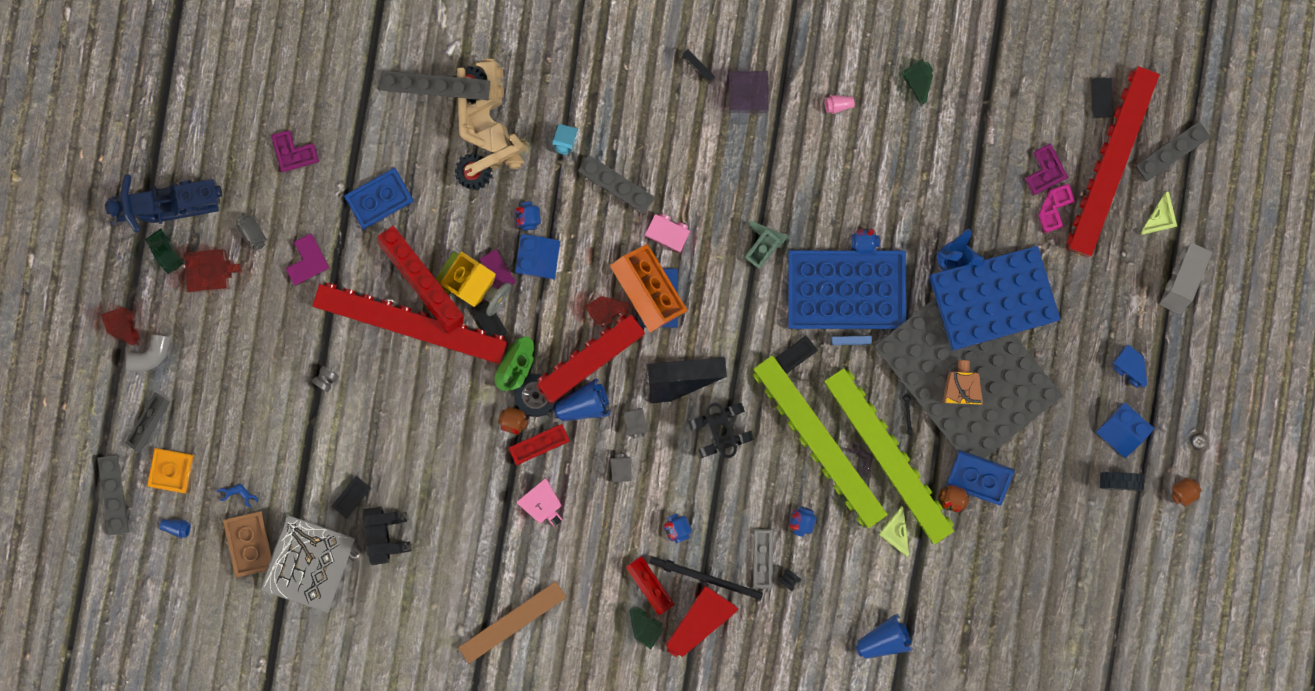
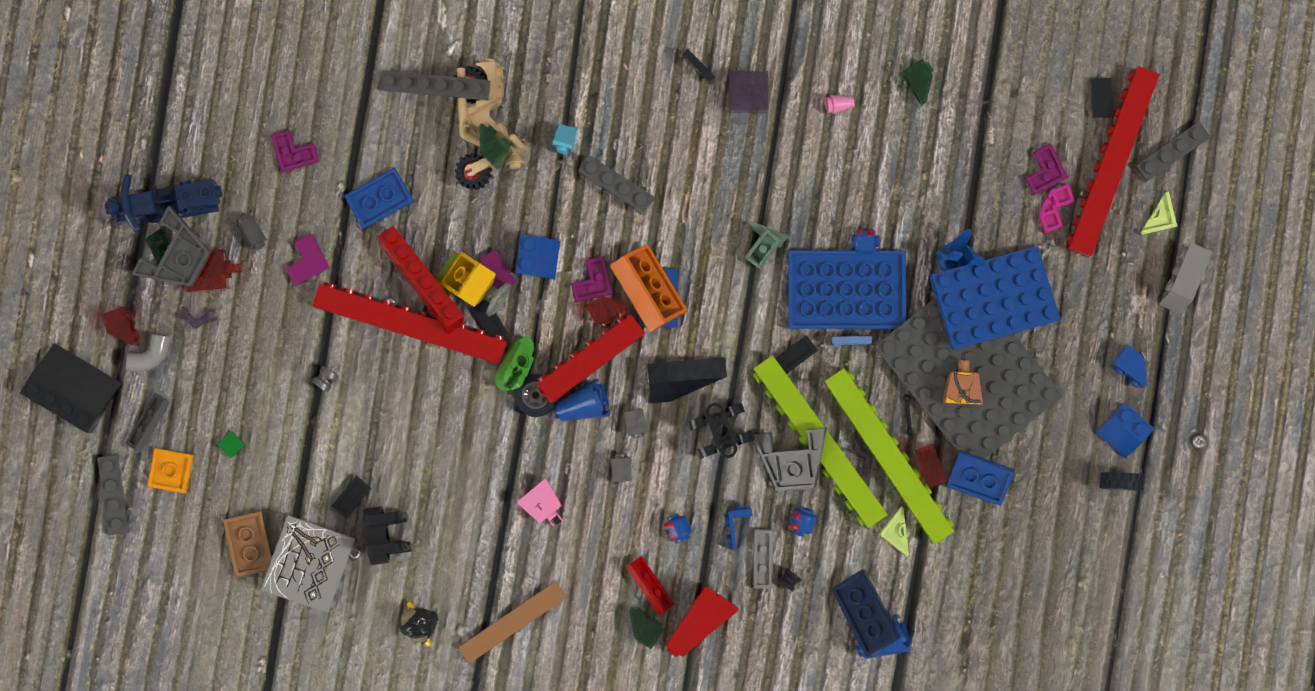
(71, 388): none -> black slope
(178, 528): blue cone -> none
(183, 257): none -> dark grey wing
(196, 323): none -> clear purple arm
(231, 444): none -> green tile
(239, 488): blue arm -> none
(419, 624): none -> black hair
(492, 148): none -> clear green slope
(513, 420): dark orange head -> none
(527, 216): blue head -> none
(539, 444): red plate -> none
(597, 285): none -> magenta tile
(668, 233): bright pink brick -> none
(669, 566): black bar -> none
(741, 511): none -> blue bracket
(796, 467): none -> wing
(865, 613): none -> dark blue tile
(931, 466): none -> clear red slope
(953, 498): dark orange head -> none
(1186, 491): dark orange head -> none

